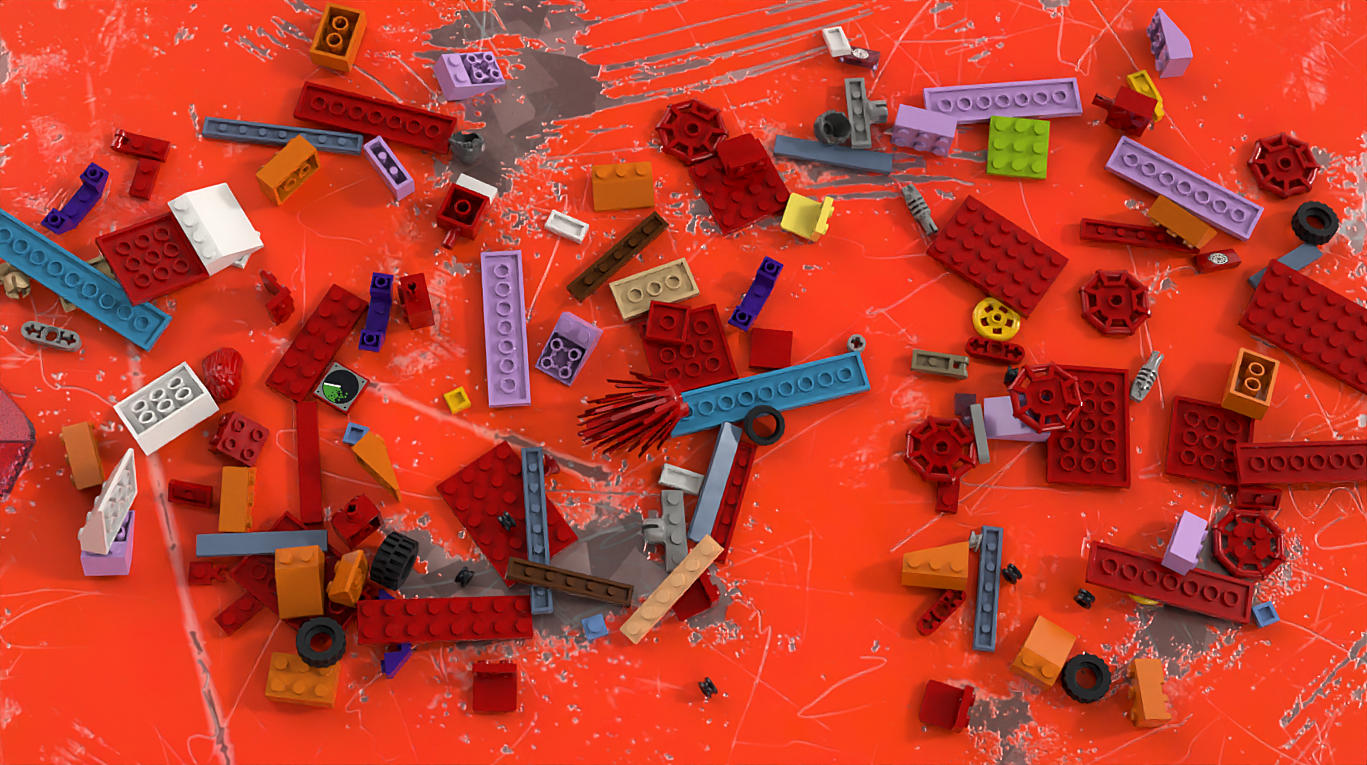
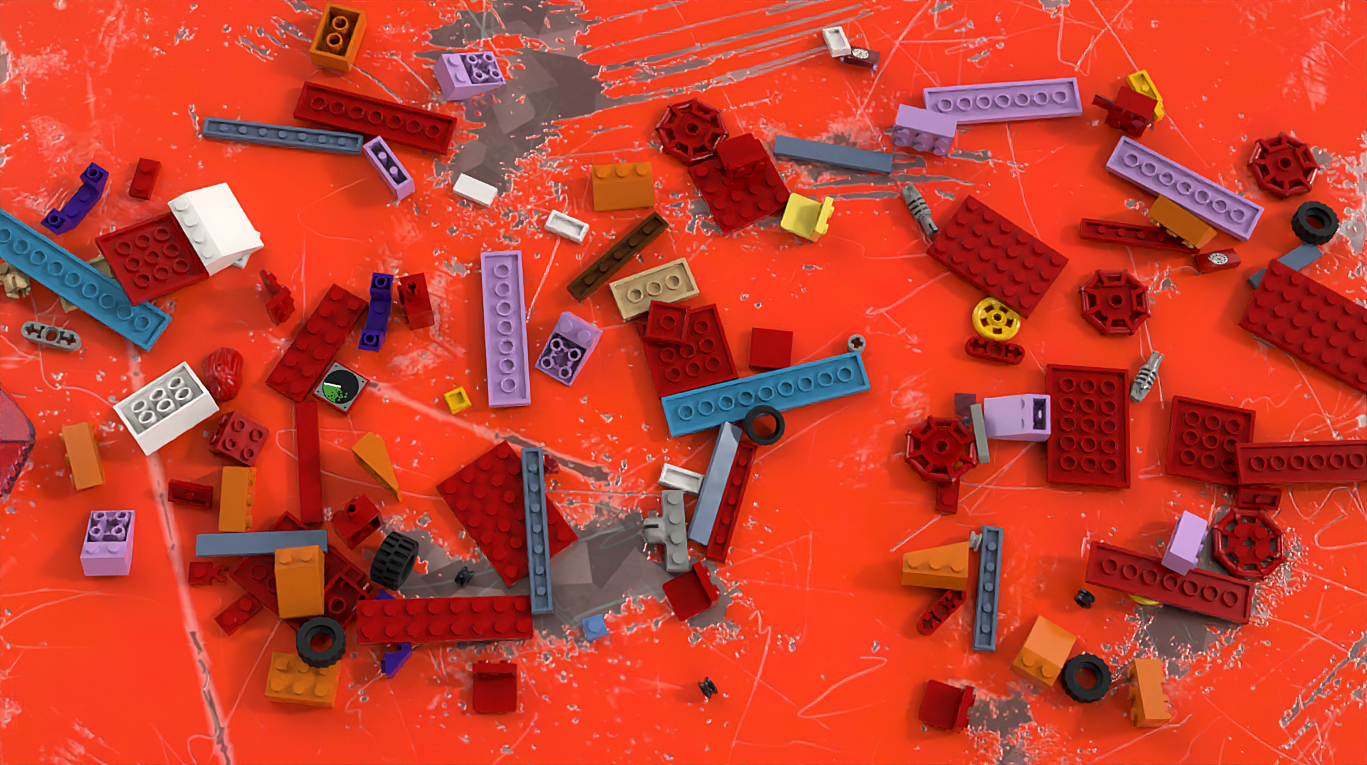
(110, 507): white slope -> none
(141, 146): red plate -> none
(288, 170): orange brick -> none
(349, 579): orange slope -> none
(354, 433): medium blue plate -> none
(461, 214): red brick -> none
(467, 146): dark grey hair -> none
(506, 521): black bush -> none
(569, 582): reddish brown tile -> none
(648, 411): red plant -> none
(671, 589): light nougat plate -> none
(757, 295): dark purple slope -> none
(832, 127): dark grey hair -> none
(862, 112): light grey plate -> none
(939, 364): dark tan plate -> none
(1010, 374): black bush -> none
(1011, 574): black bush -> none
(1017, 147): lime plate -> none
(1040, 407): red plate -> none
(1169, 46): lavender slope -> none
(1250, 384): orange brick -> none
(1264, 614): medium blue plate -> none

